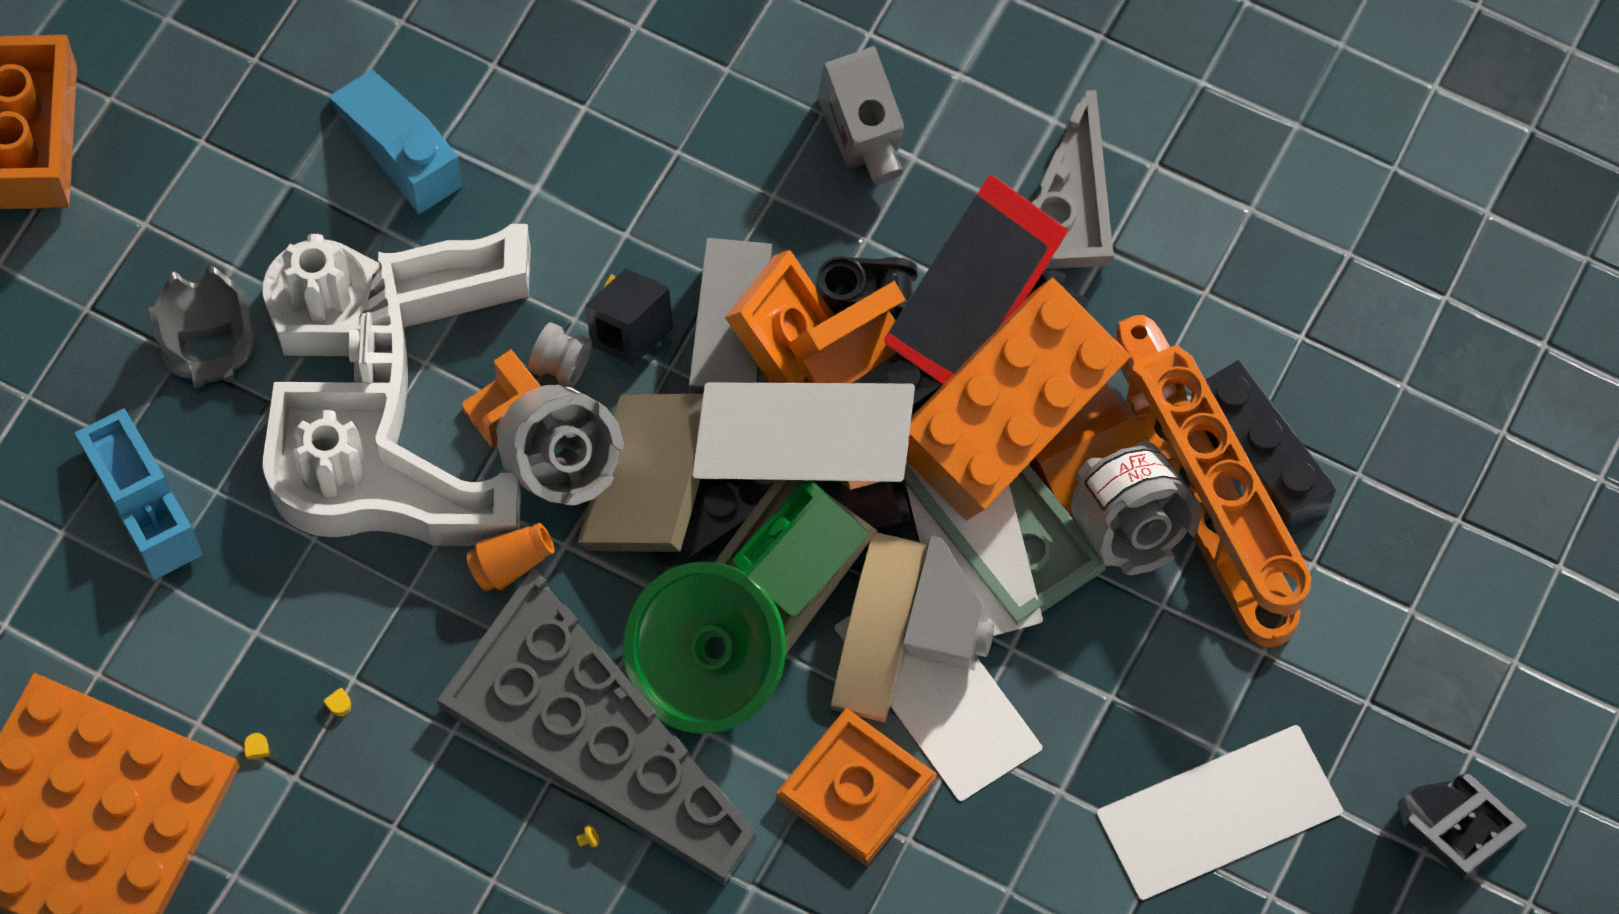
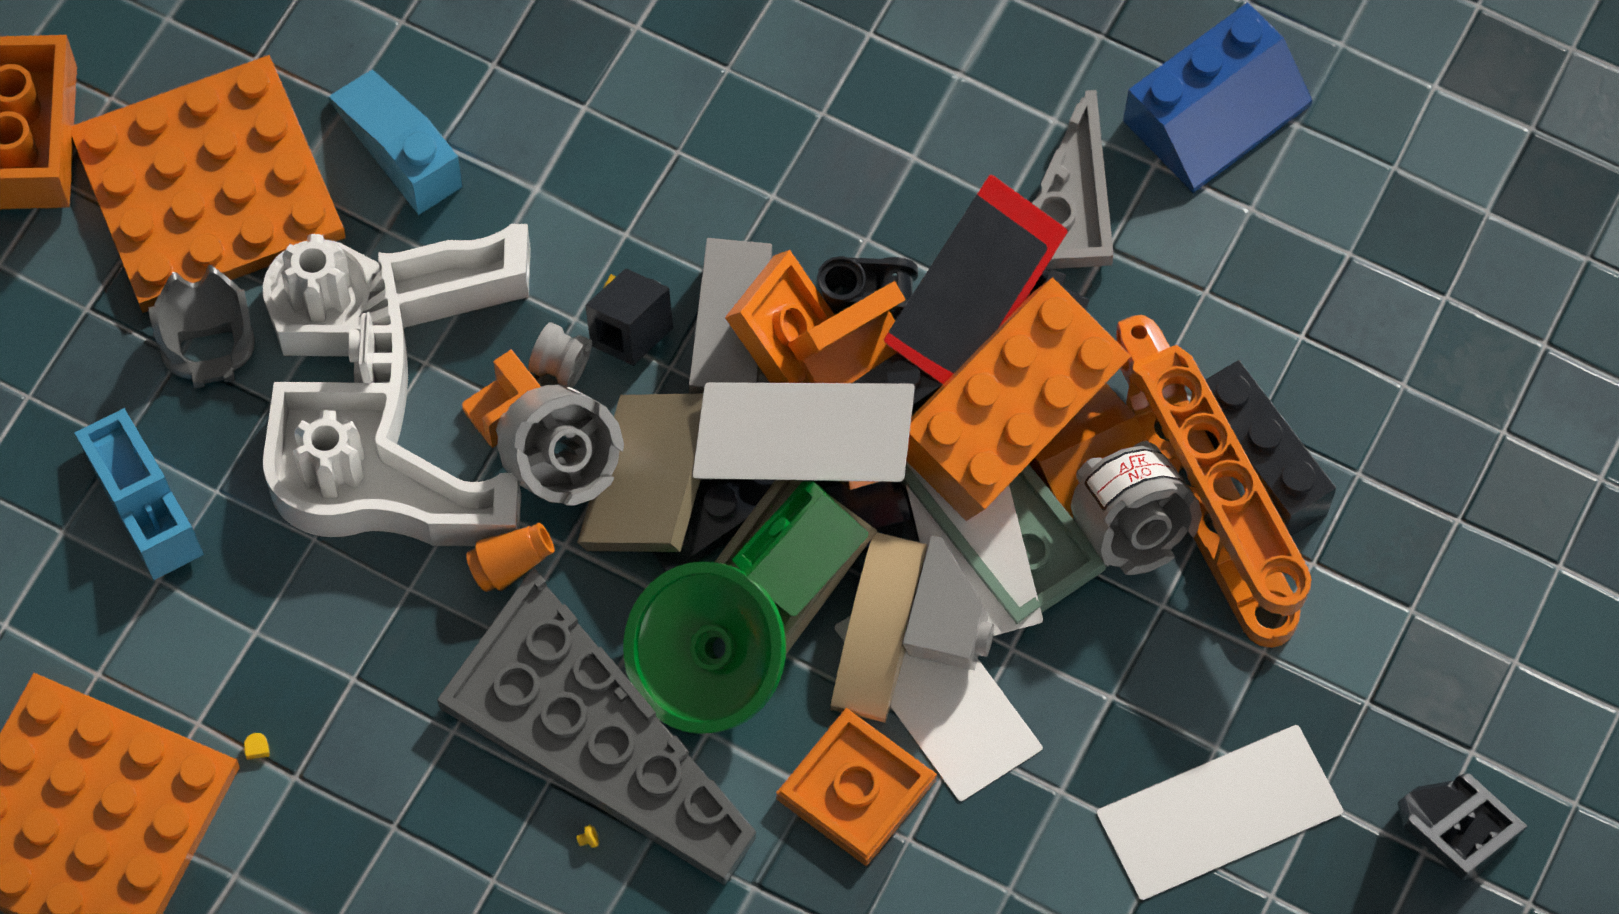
(205, 179): none -> orange plate
(338, 703): yellow piece -> none
(862, 113): light grey torso -> none
(1217, 98): none -> blue slope

